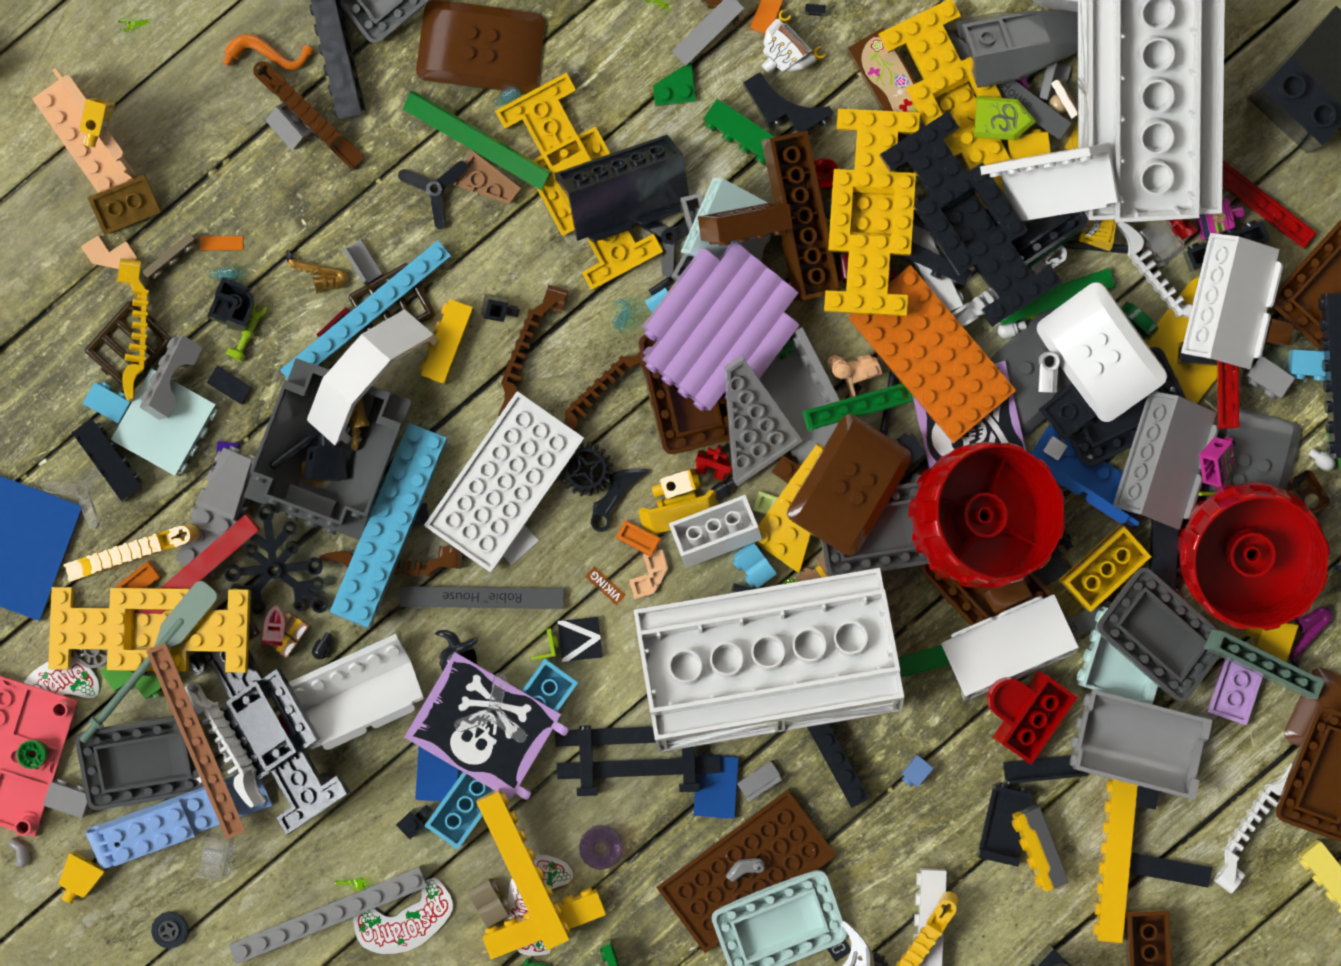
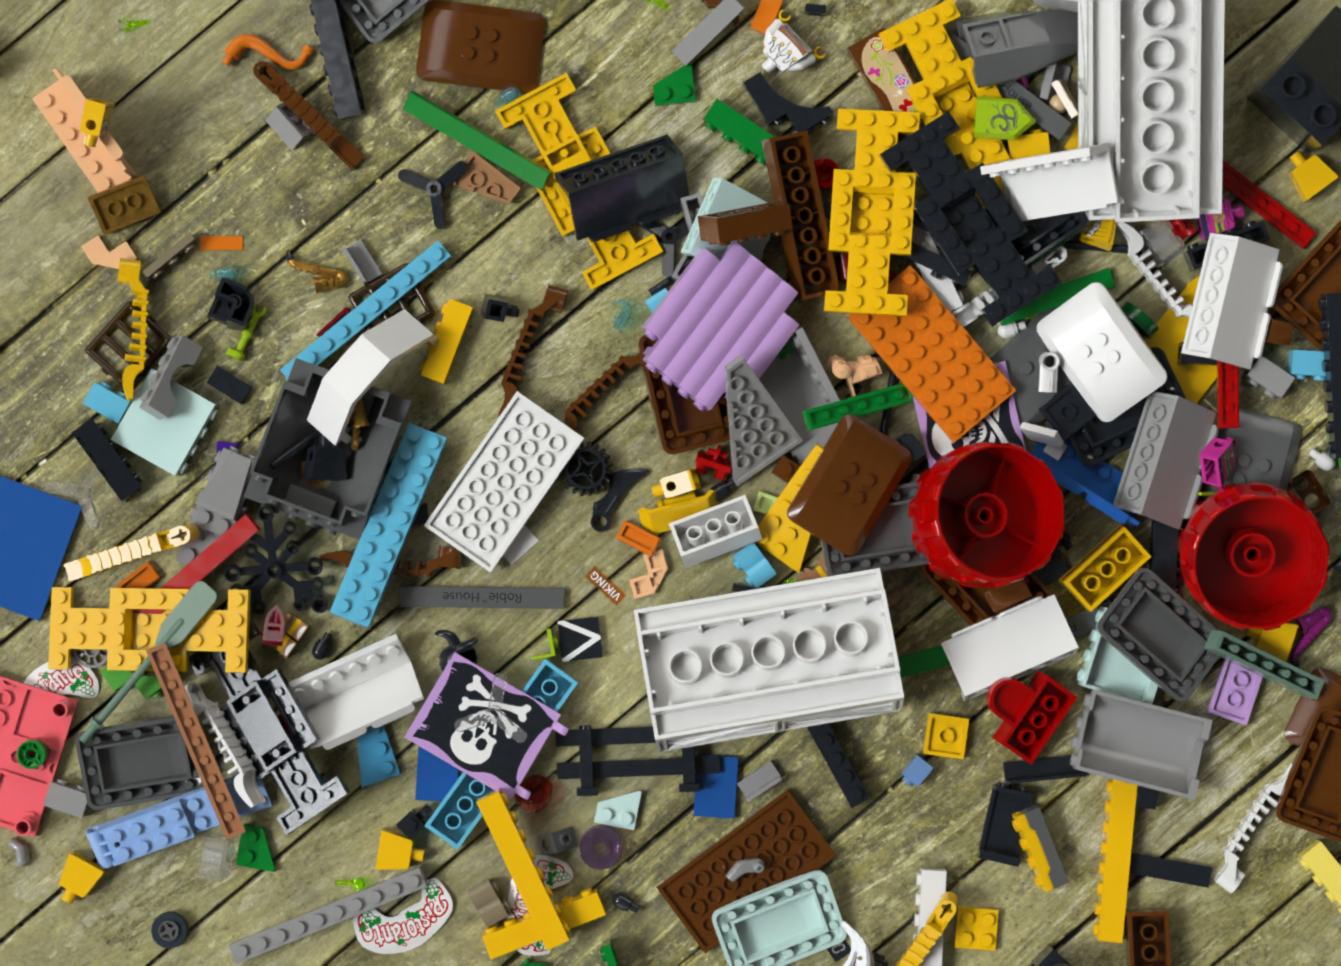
(254, 849): none -> green wing
(376, 756): none -> dark azure wing
(396, 851): none -> yellow torso
(540, 796): none -> clear red hat
(558, 841): none -> dark grey bracket
(619, 811): none -> light aqua wing
(624, 902): none -> black cylinder
(945, 736): none -> yellow plate
(976, 928): none -> yellow plate
(1041, 434): none -> white tile
(1310, 175): none -> yellow torso

